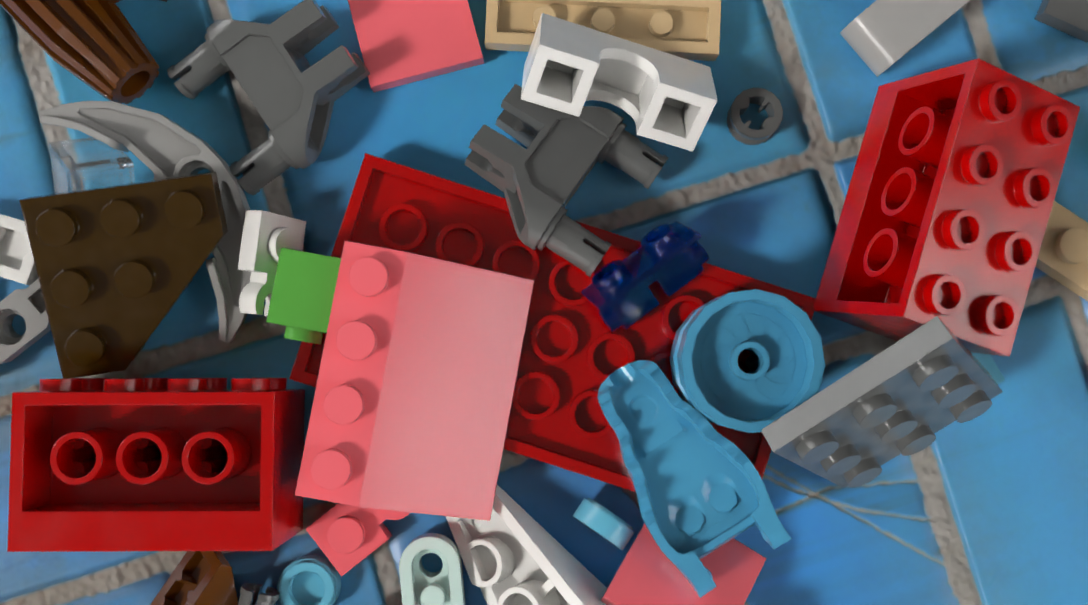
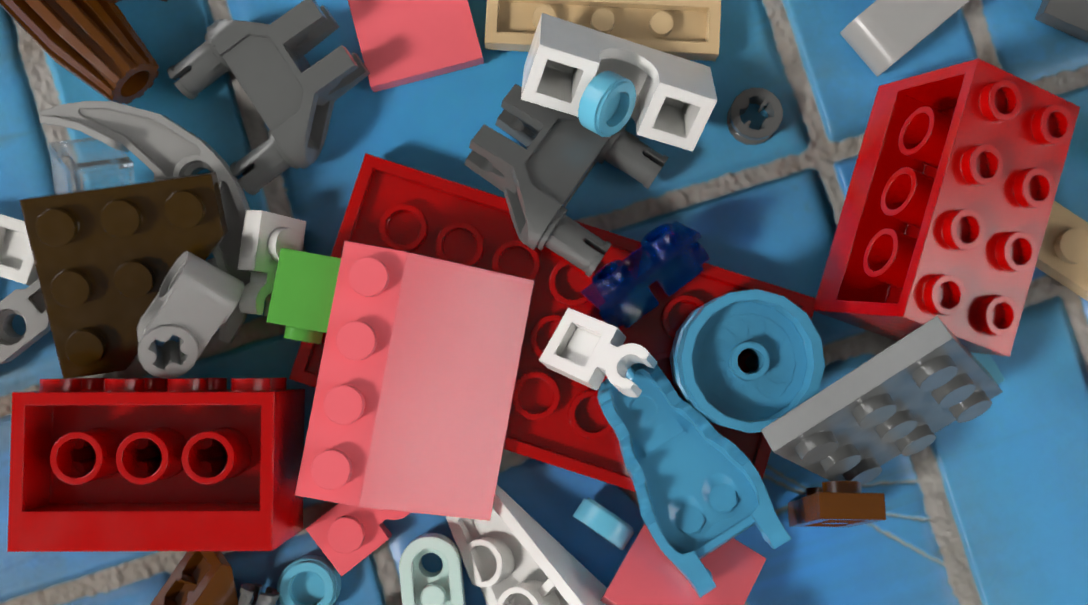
(189, 305): none -> light grey piece
(594, 349): none -> white plate
(607, 103): none -> medium azure tile
(836, 506): none -> reddish brown plate

